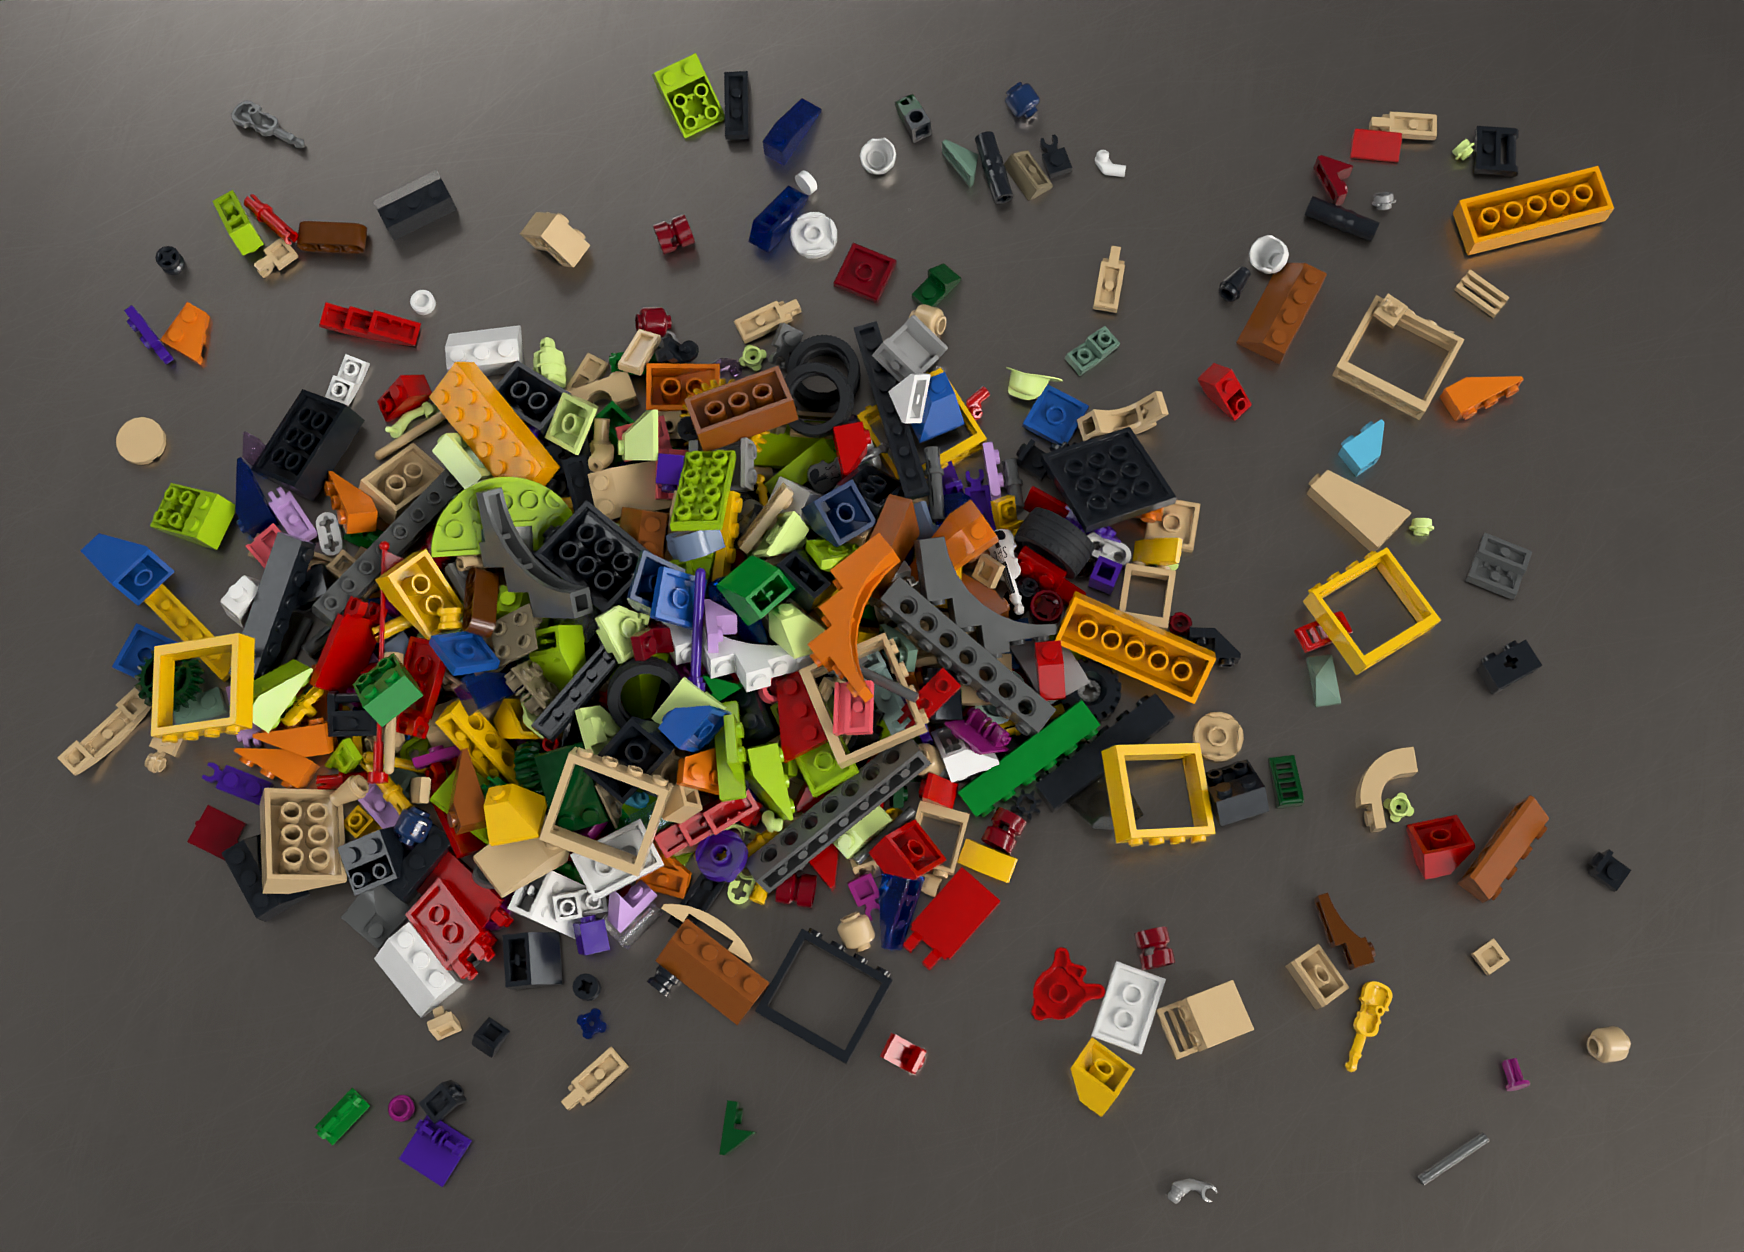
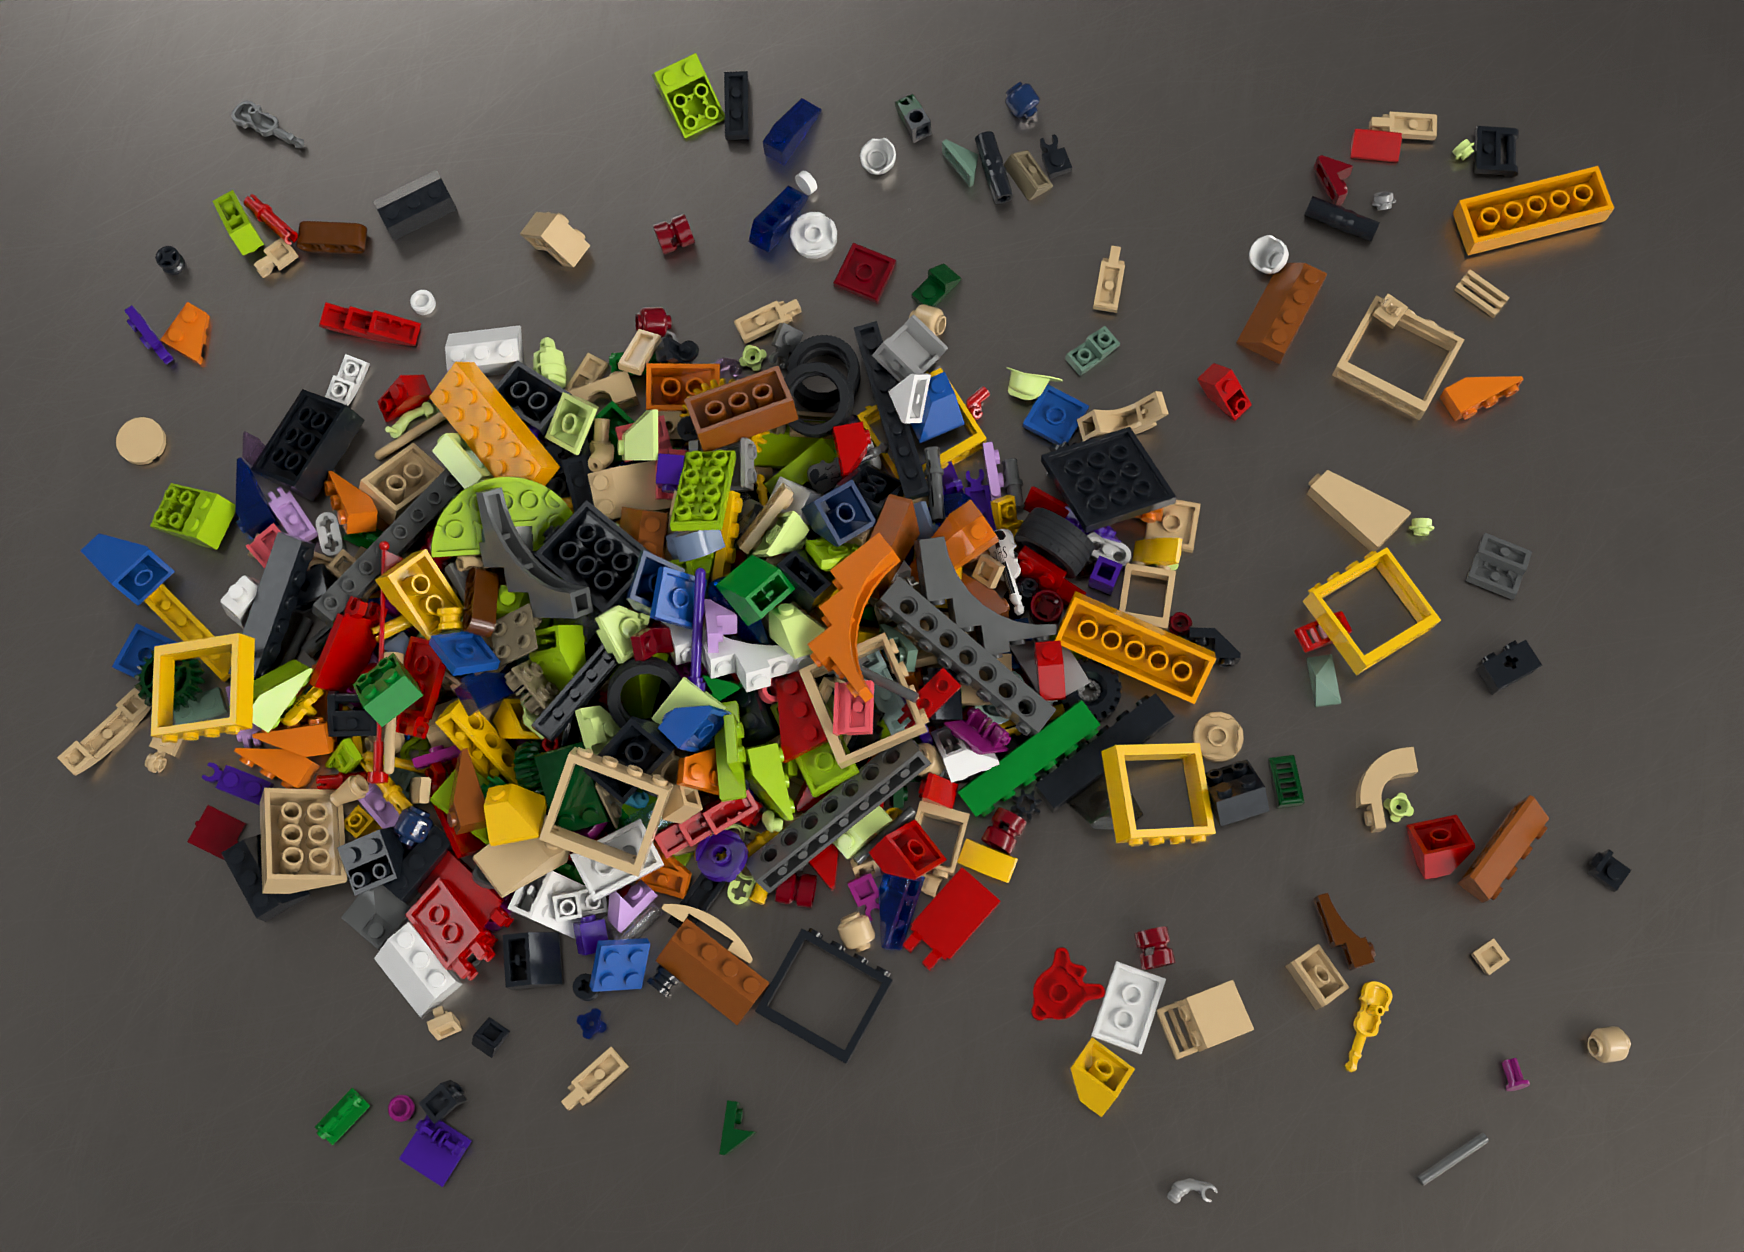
(619, 964): none -> blue plate
(903, 1054): bracket -> none
(1030, 460): black bracket -> none
(1106, 166): white arm -> none
(1233, 285): black cone -> none
(1363, 450): medium azure slope -> none

